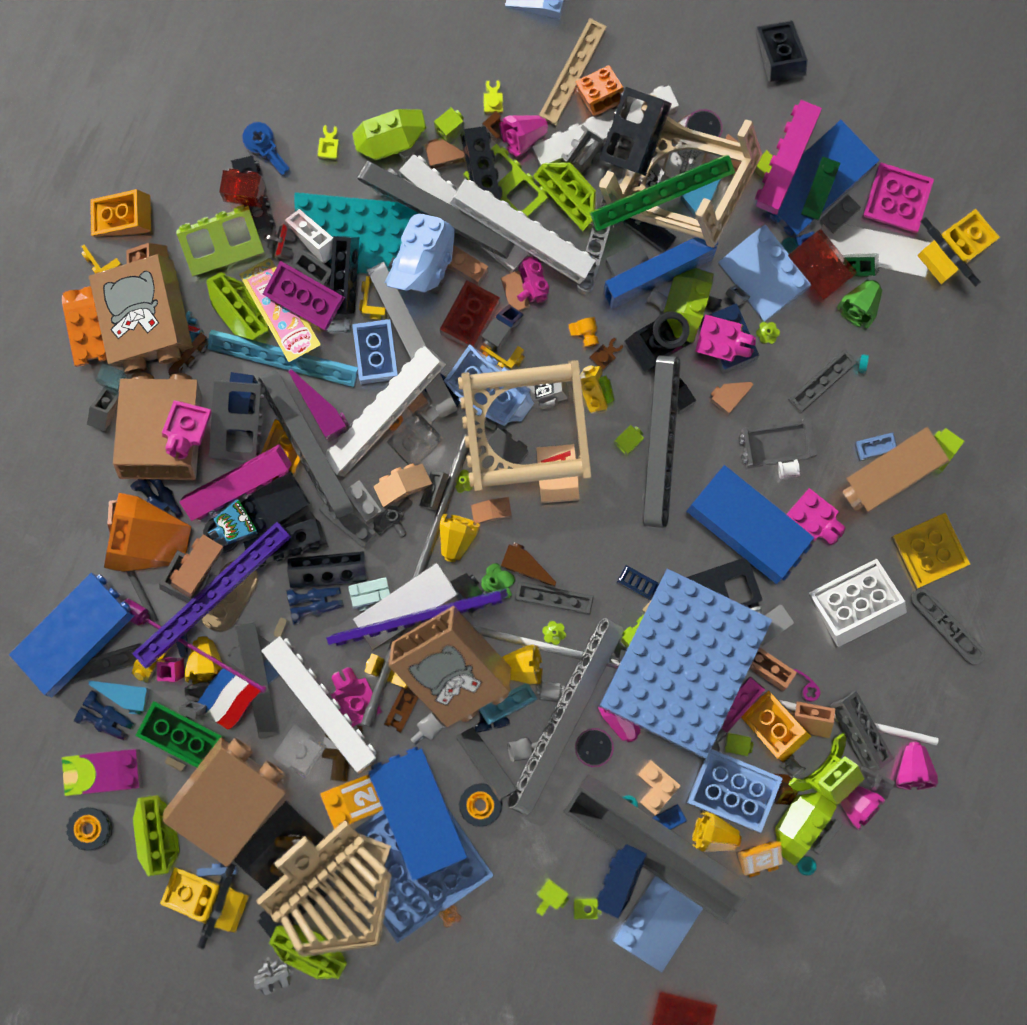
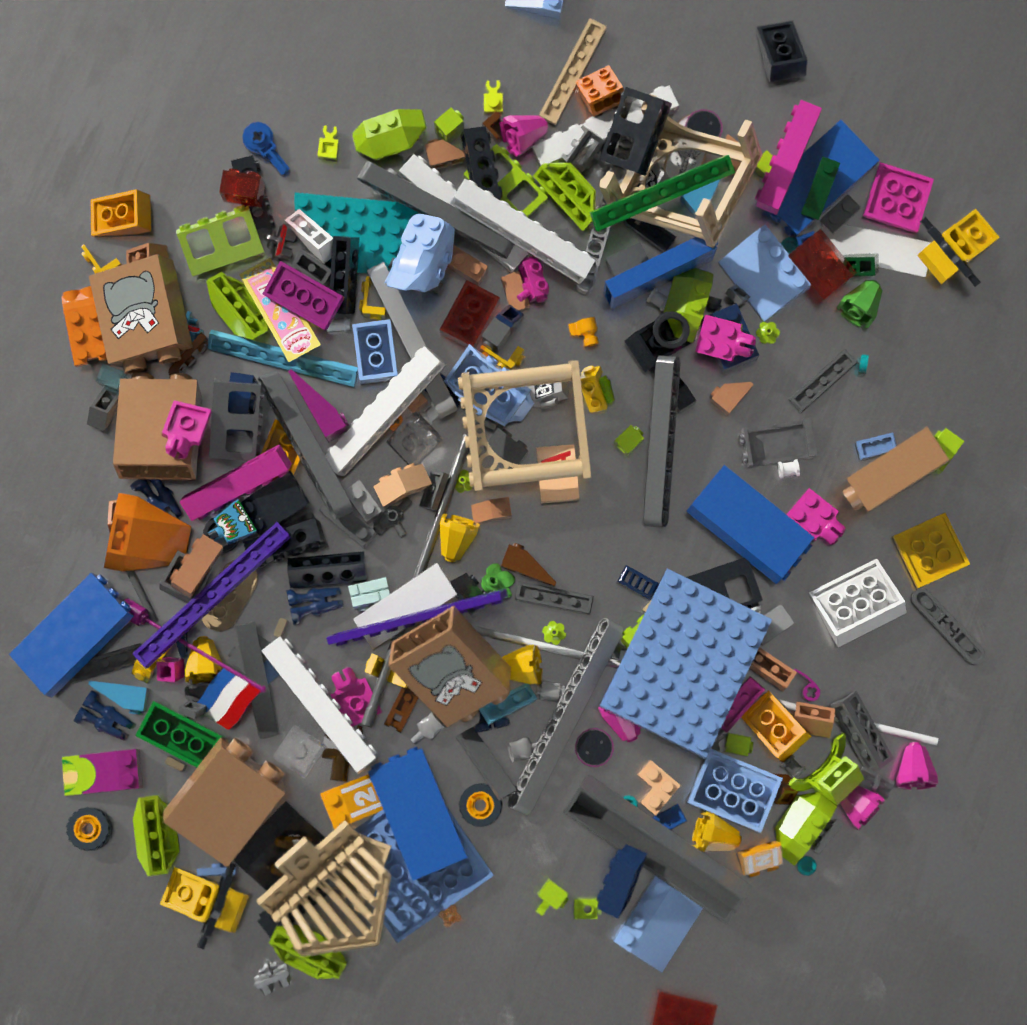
(604, 355): reddish brown plate -> none

